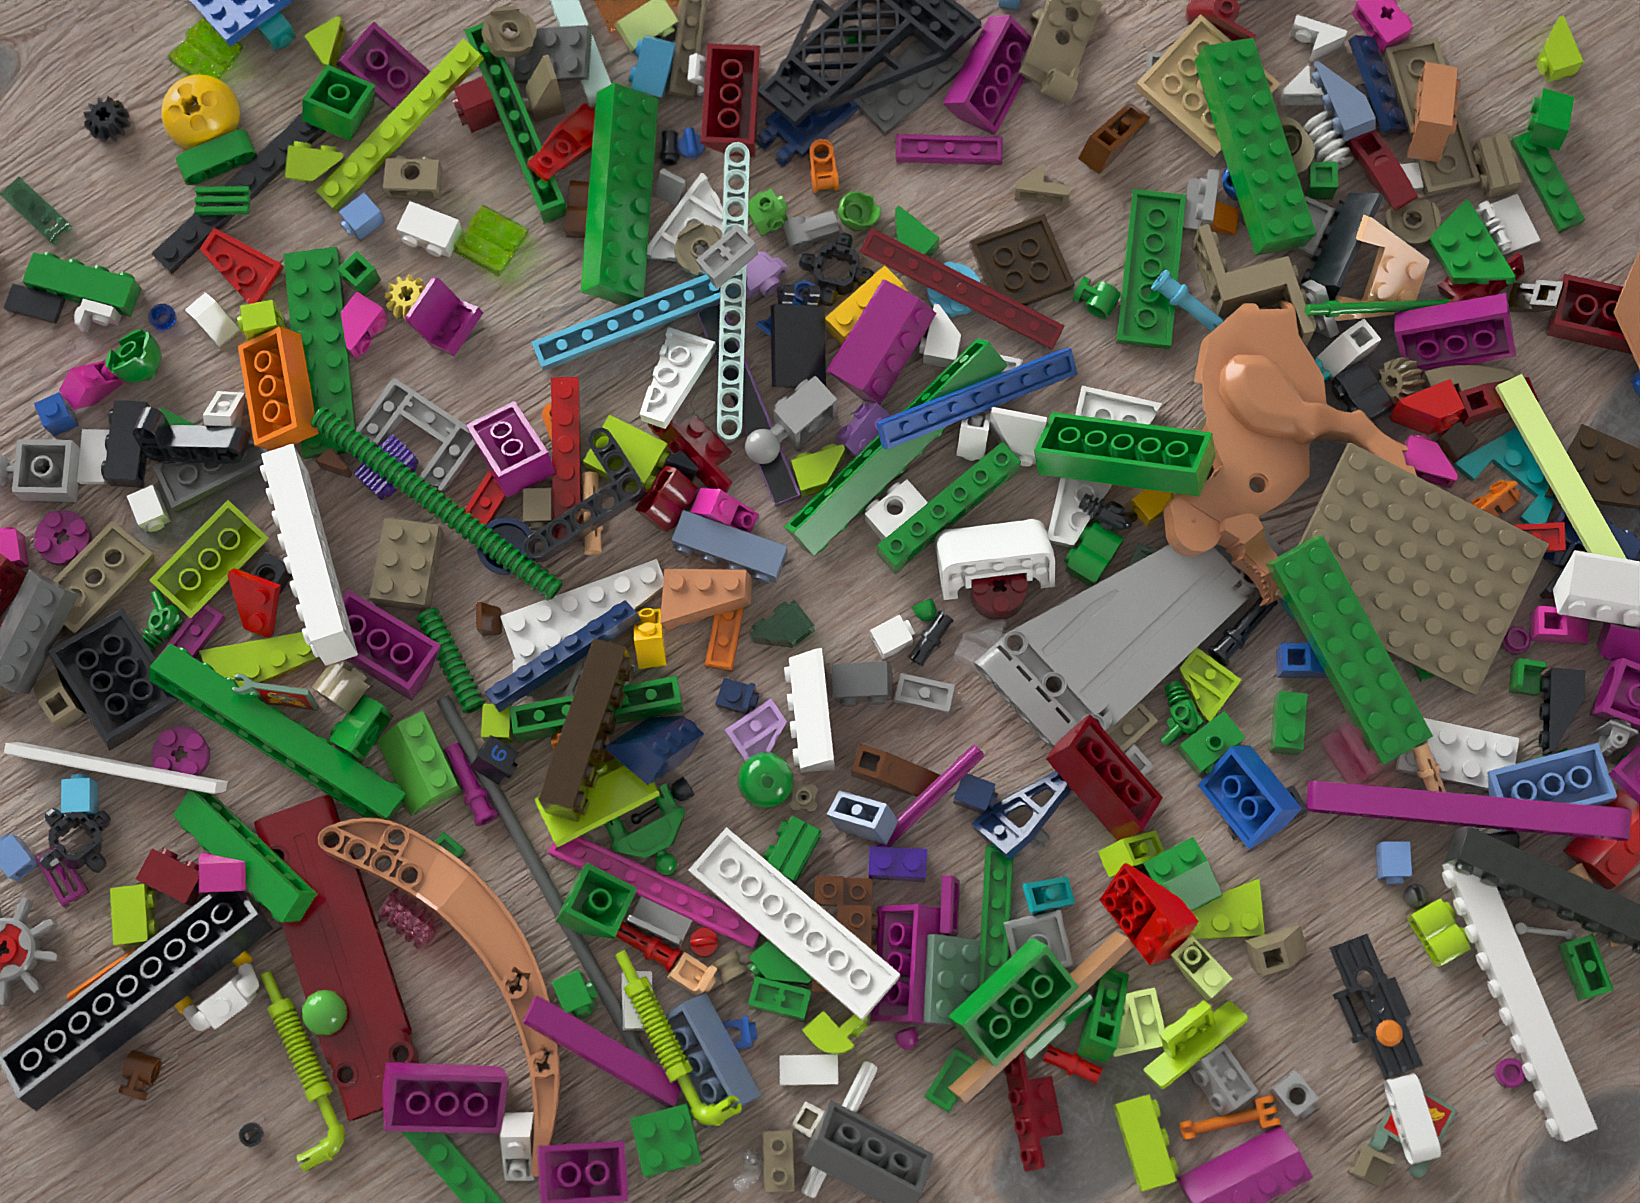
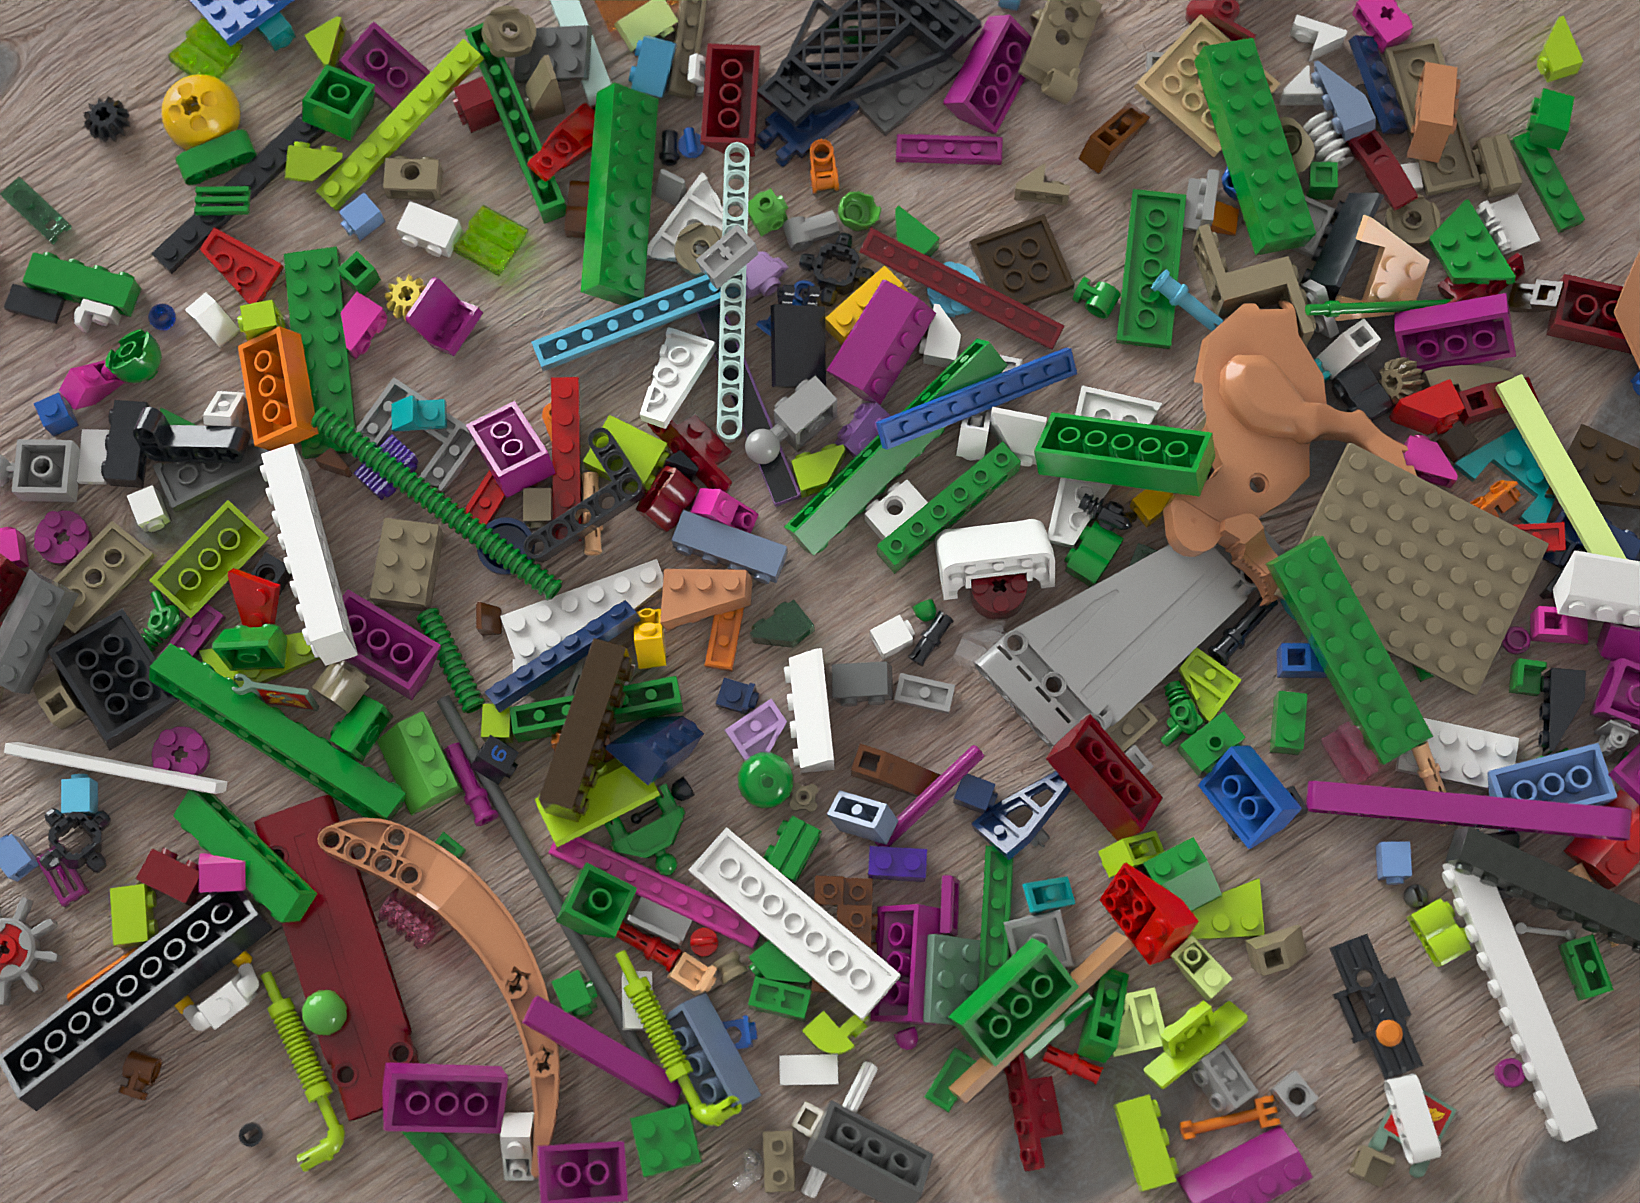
(252, 647): none -> green slope
(418, 415): none -> teal slope

